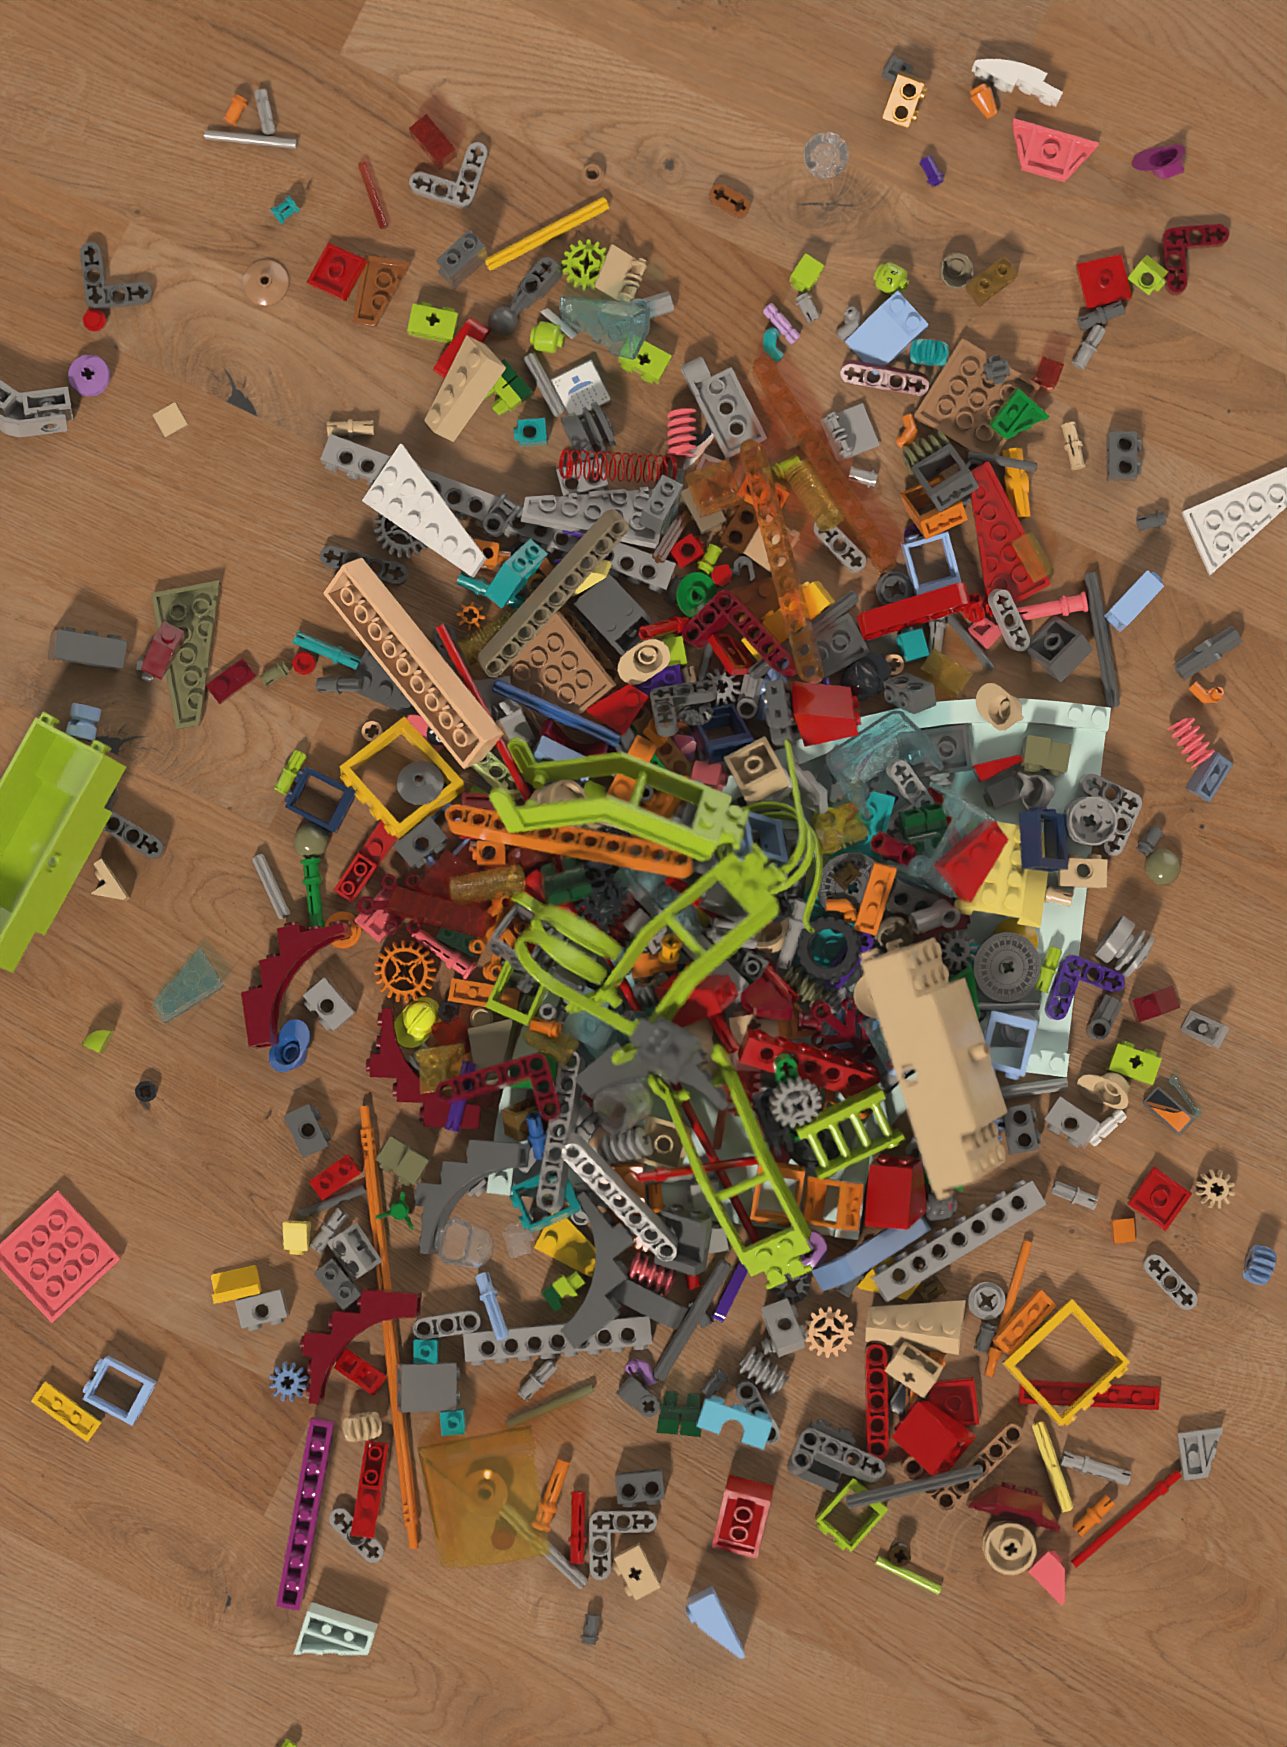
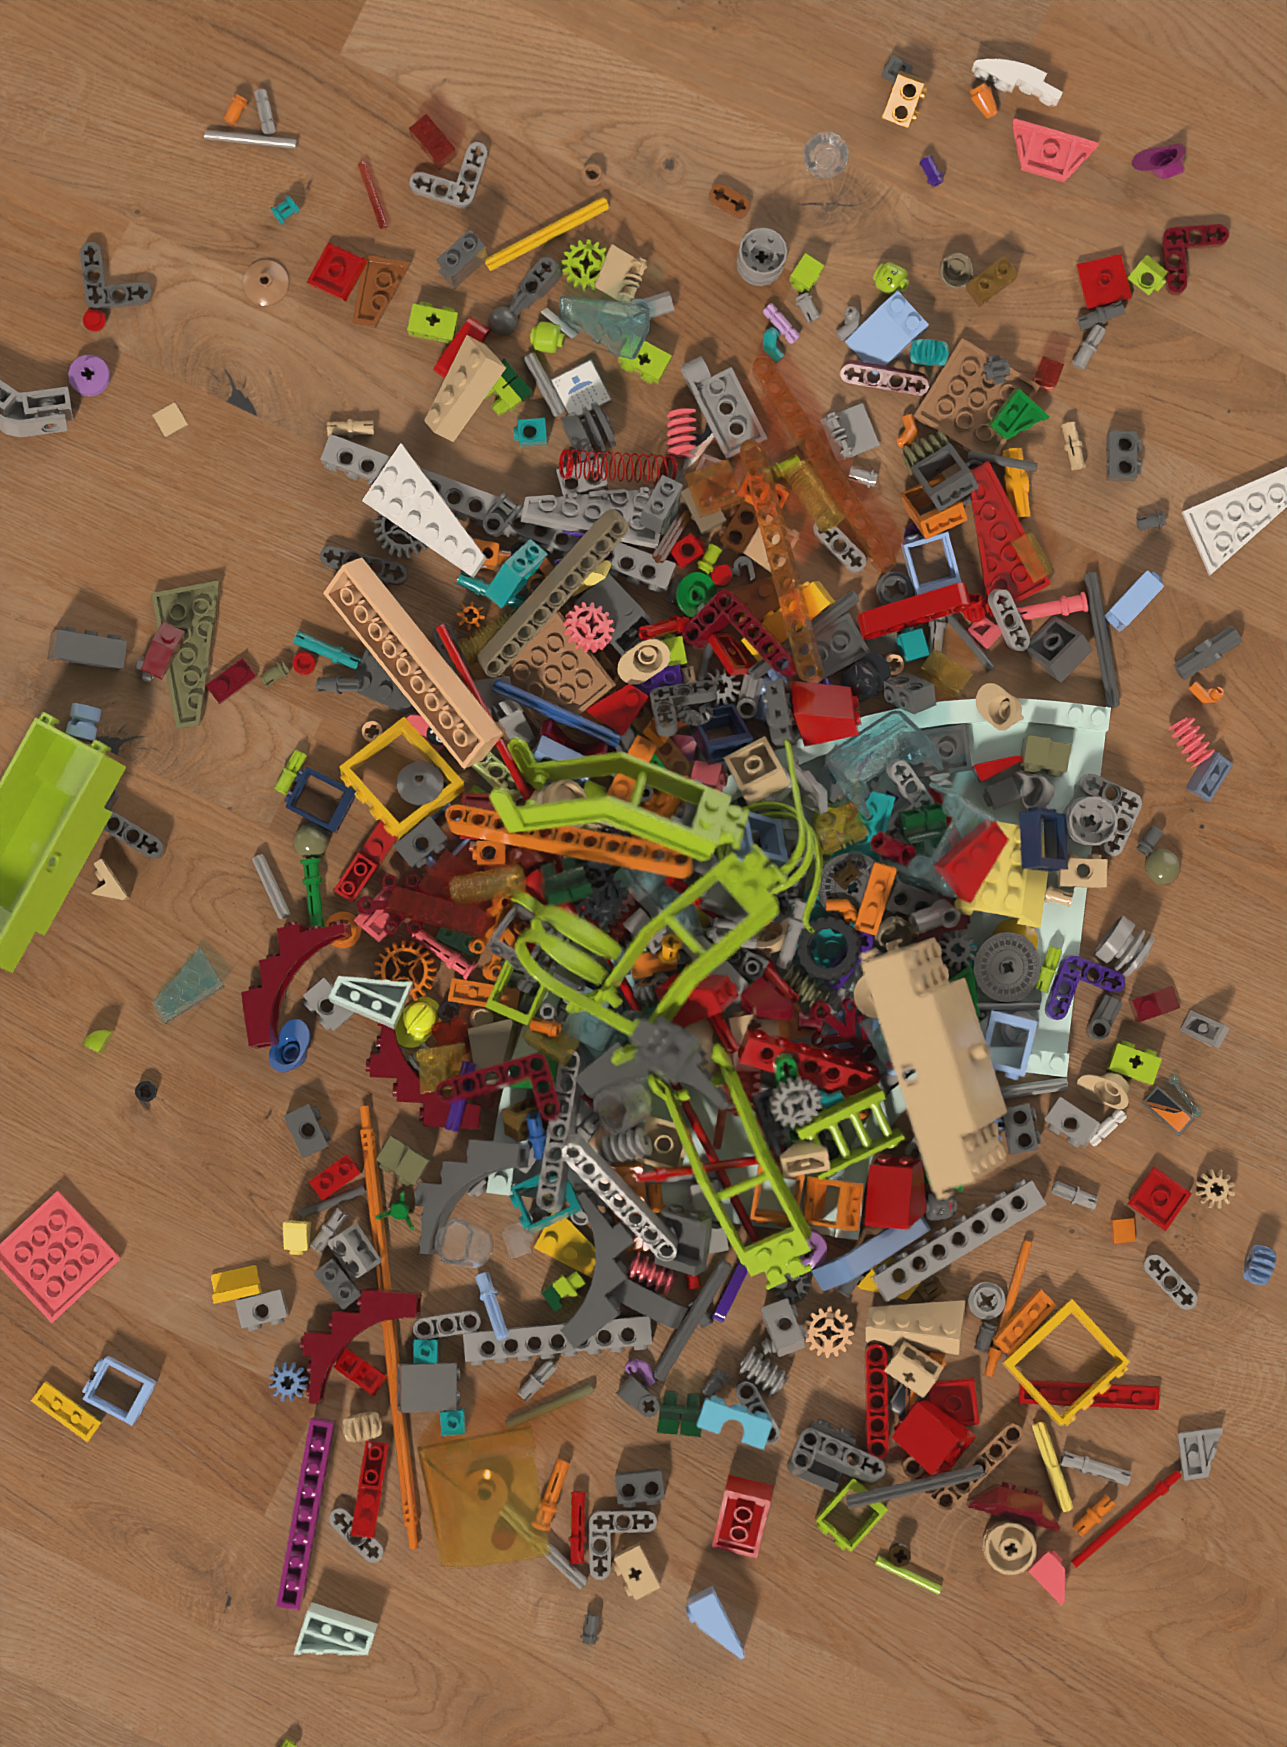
(374, 999): none -> light aqua wedge
(588, 627): none -> coral gear
(764, 244): none -> light grey wheel
(804, 1159): none -> tan slope
(830, 1100): none -> teal arm

